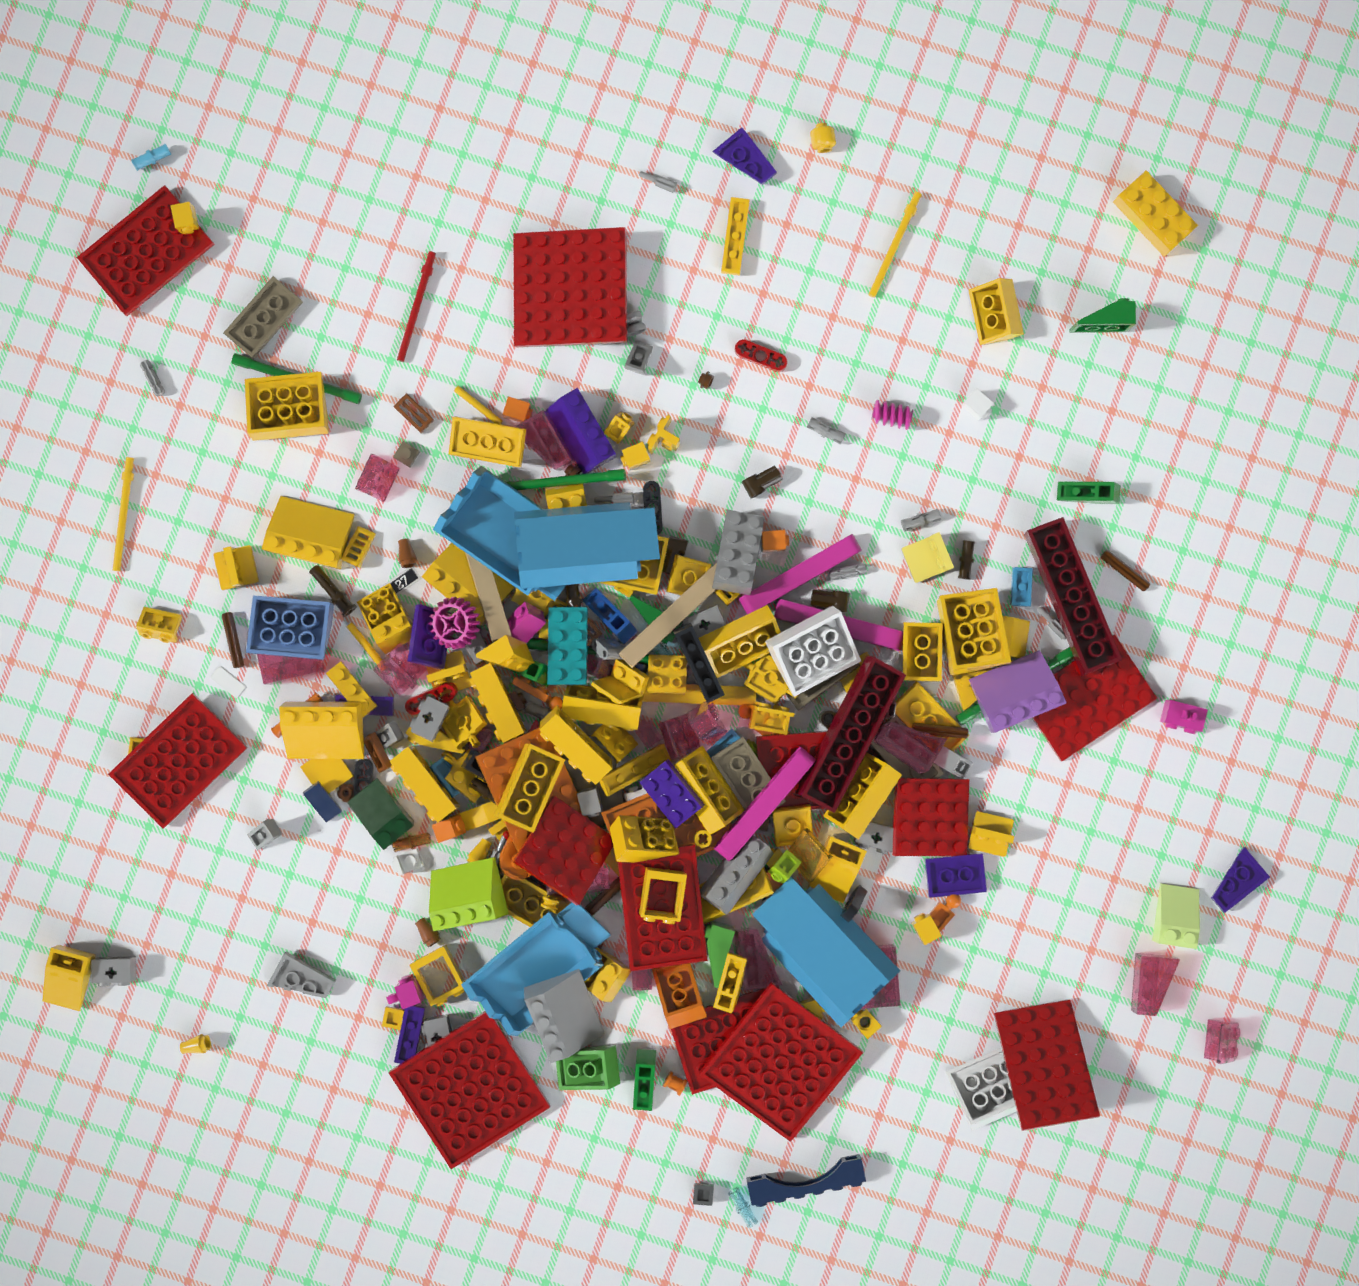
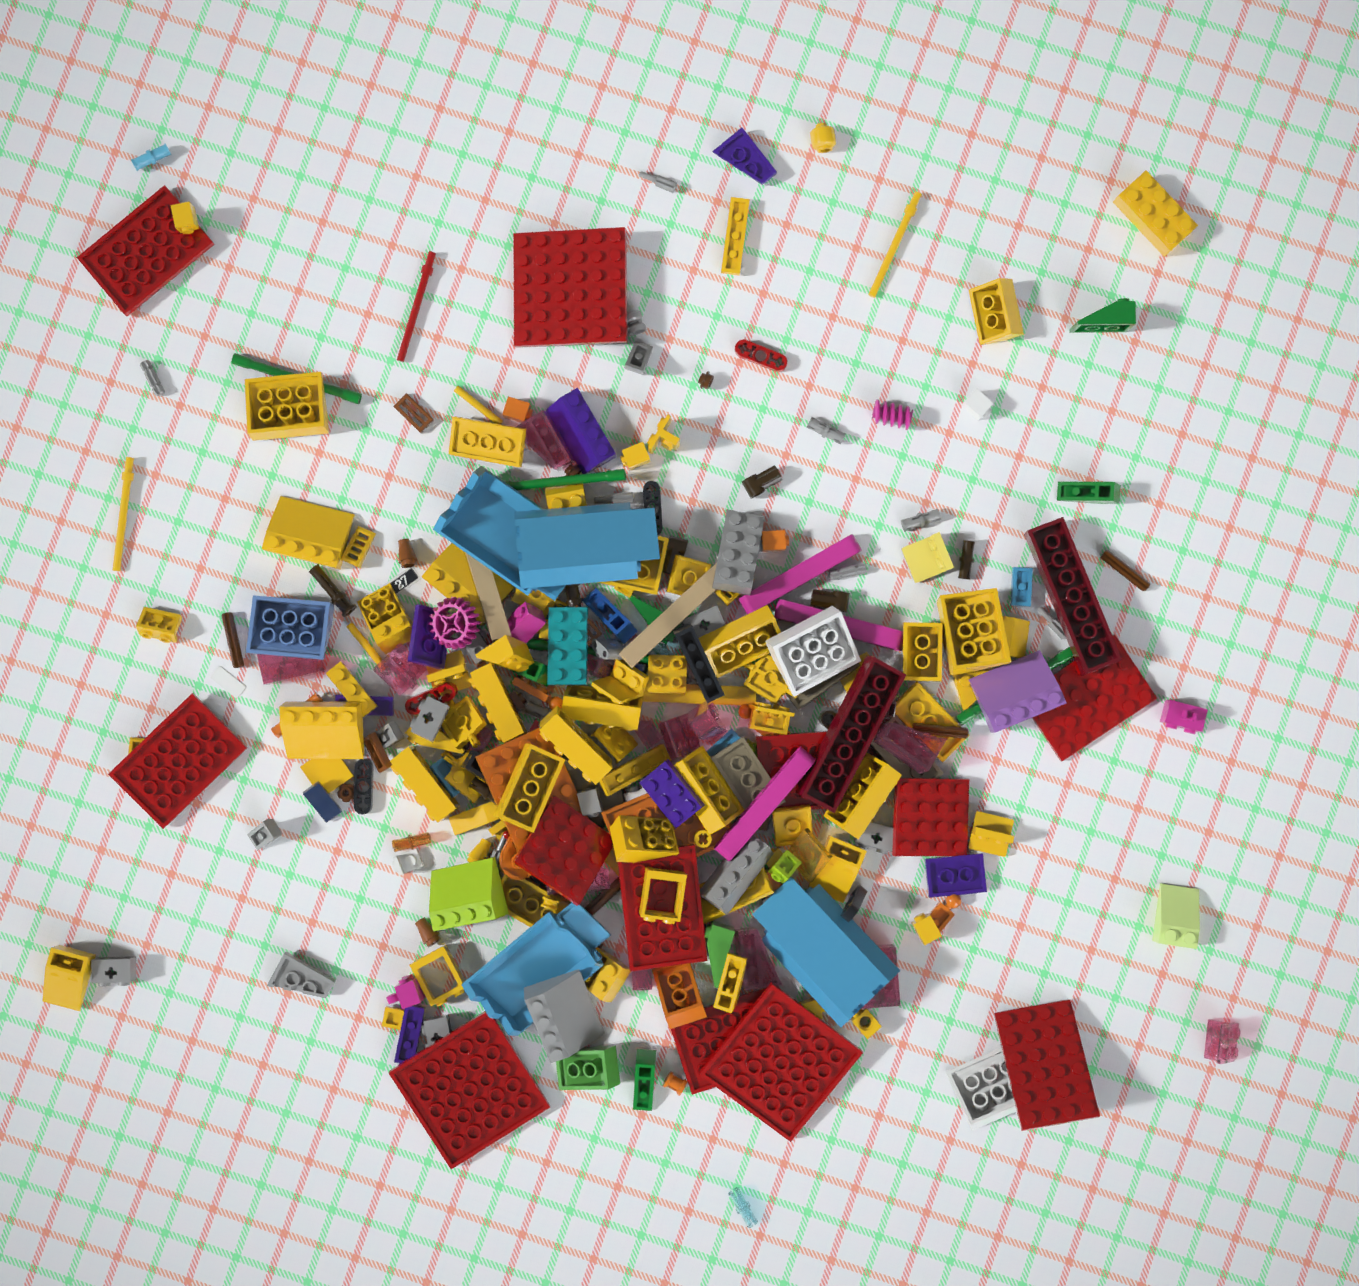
(198, 1044): yellow cone -> none
(236, 567): yellow bracket -> none
(263, 317): dark tan plate -> none
(377, 477): clear pink bracket -> none
(380, 813): dark green slope -> none
(406, 454): dark tan plate -> none
(449, 828): orange brick -> none
(619, 426): yellow bracket -> none
(703, 1194): dark grey plate -> none
(845, 1172): dark blue arch -> none
(953, 762): light grey slope -> none
(1151, 982): clear pink wedge -> none
(1239, 881): dark purple wing -> none

